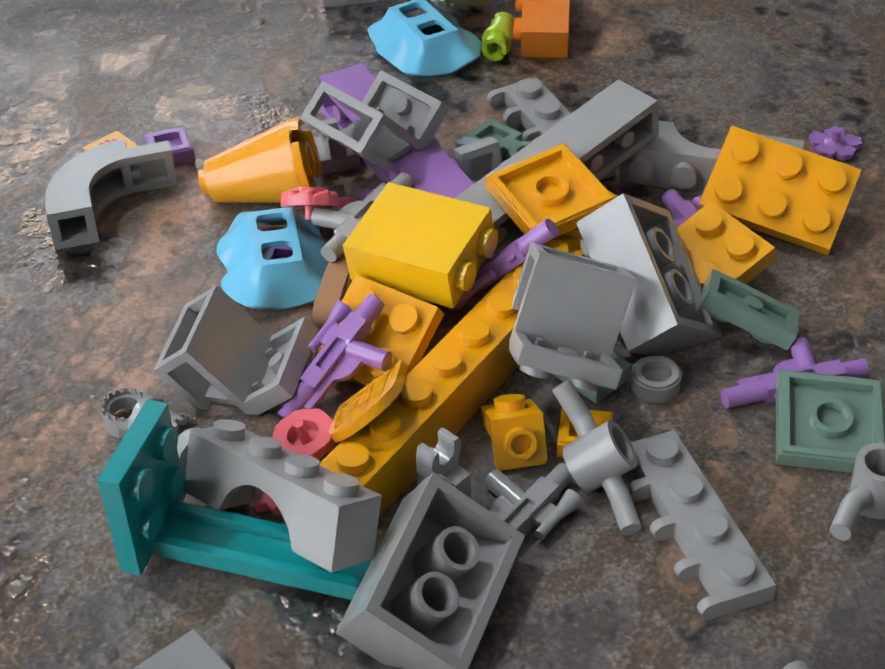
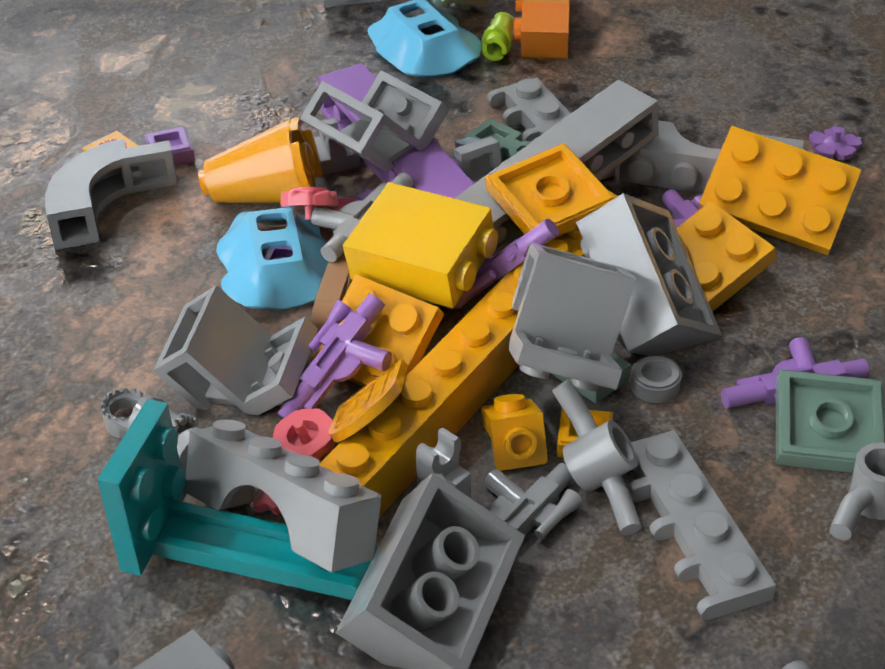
(749, 309): sand green plate -> none

